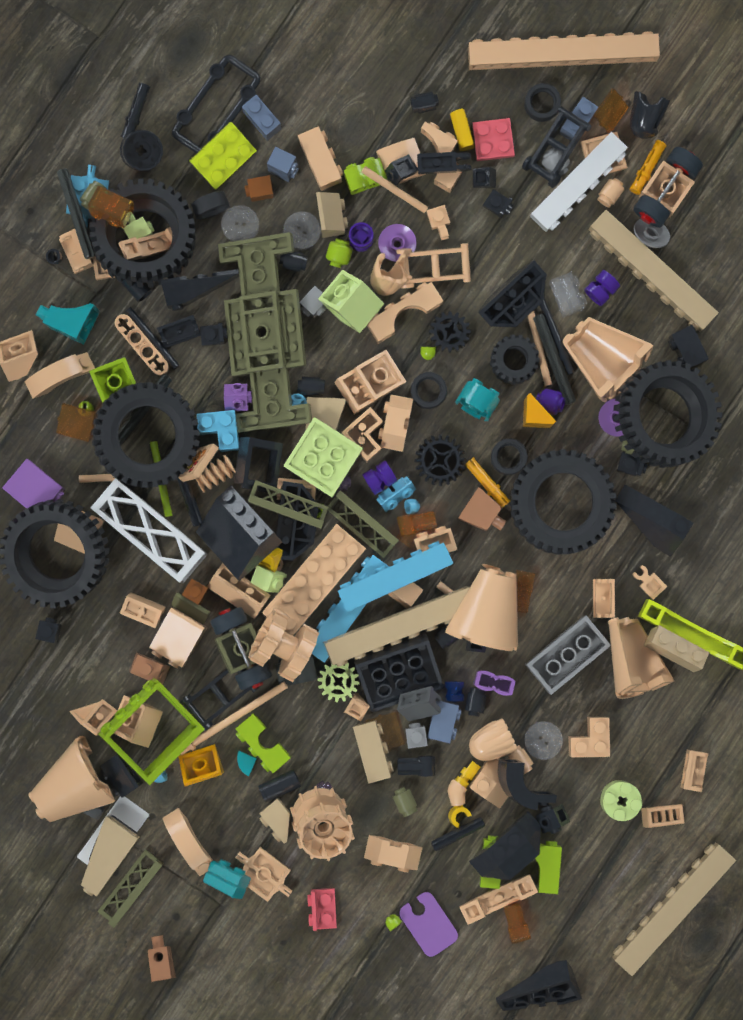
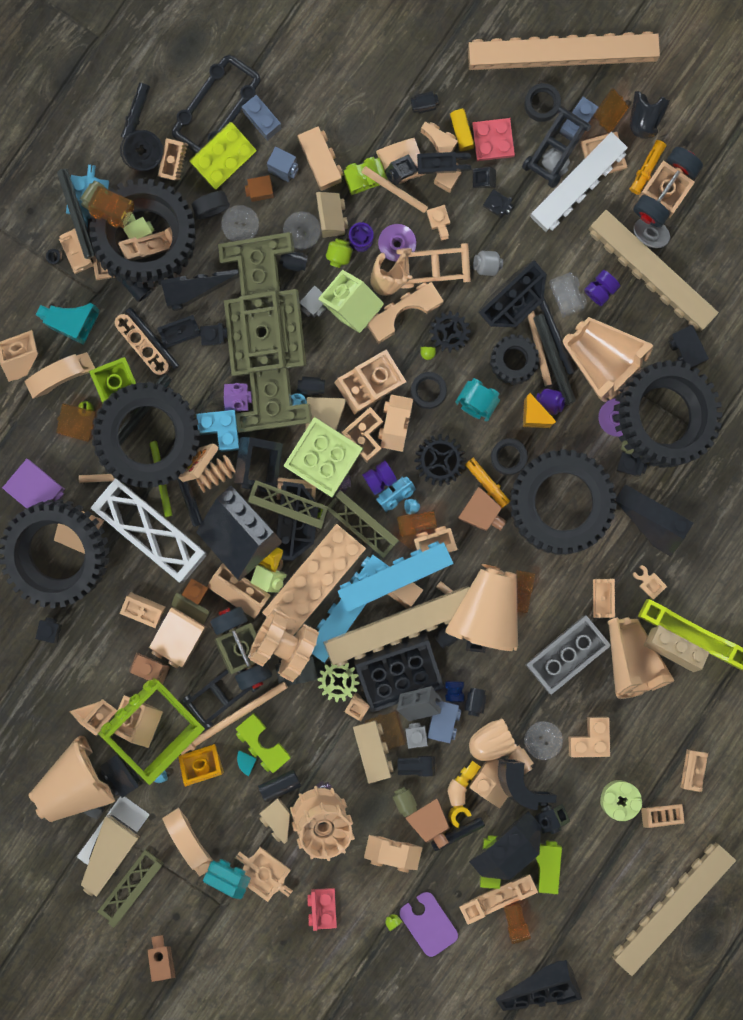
(172, 159): none -> light nougat brick
(430, 823): none -> nougat torso
(487, 263): none -> light grey head
(499, 683): medium lavender brick -> none
(610, 192): light nougat brick -> none

